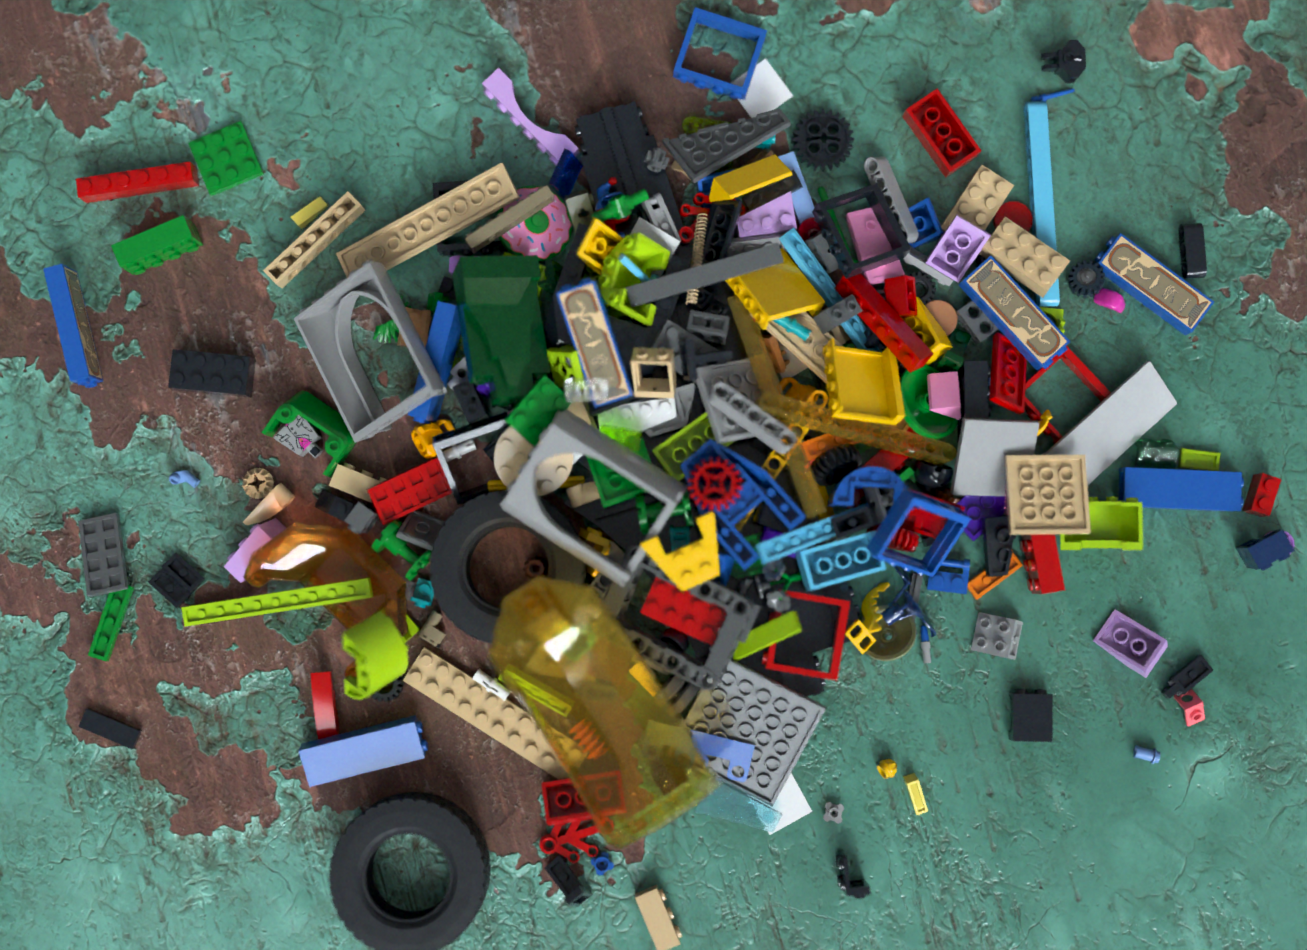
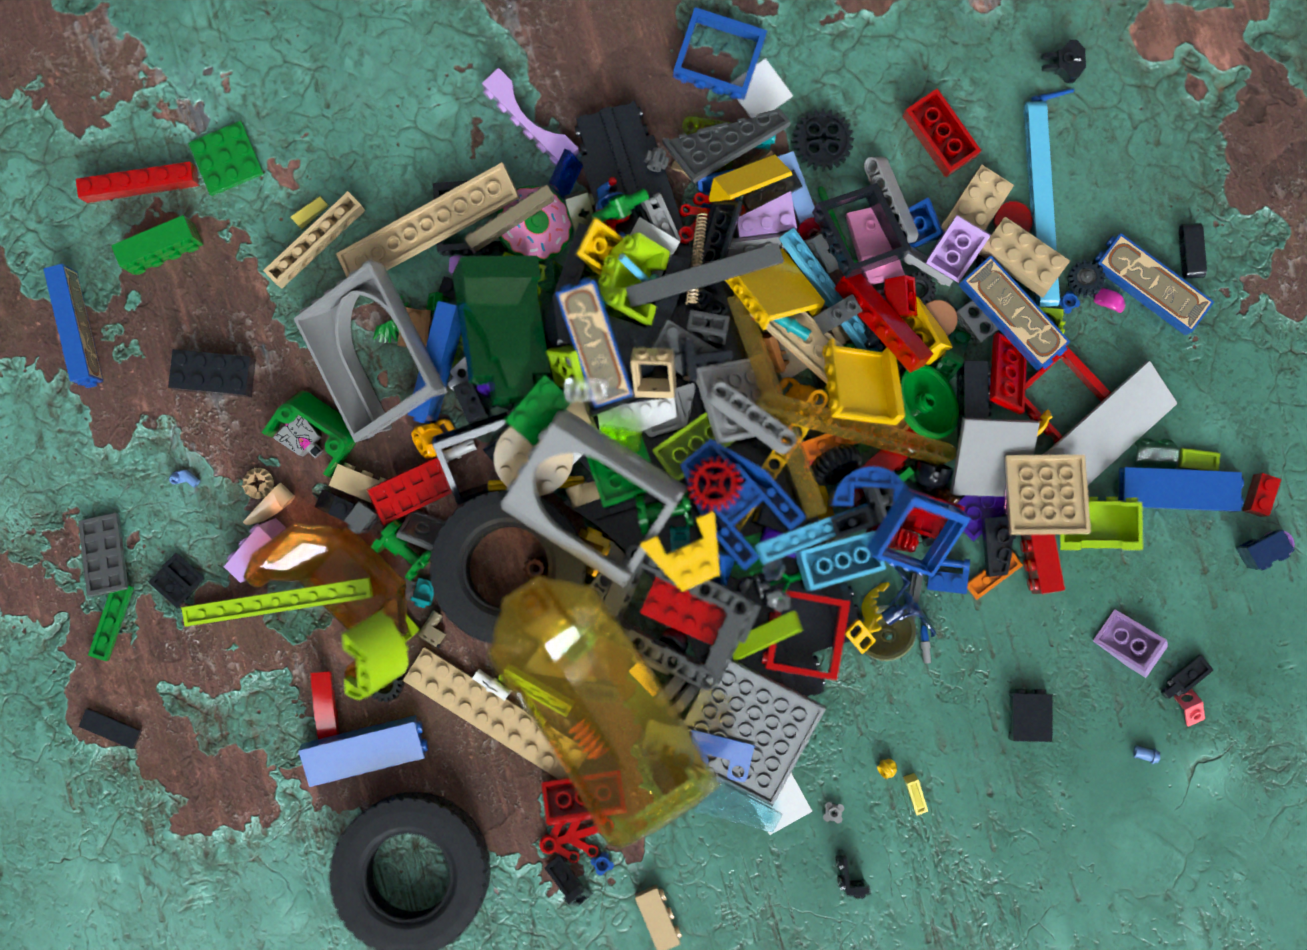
(944, 394): bright pink slope -> none
(997, 635): light grey bracket -> none
(1074, 302): none -> blue plate

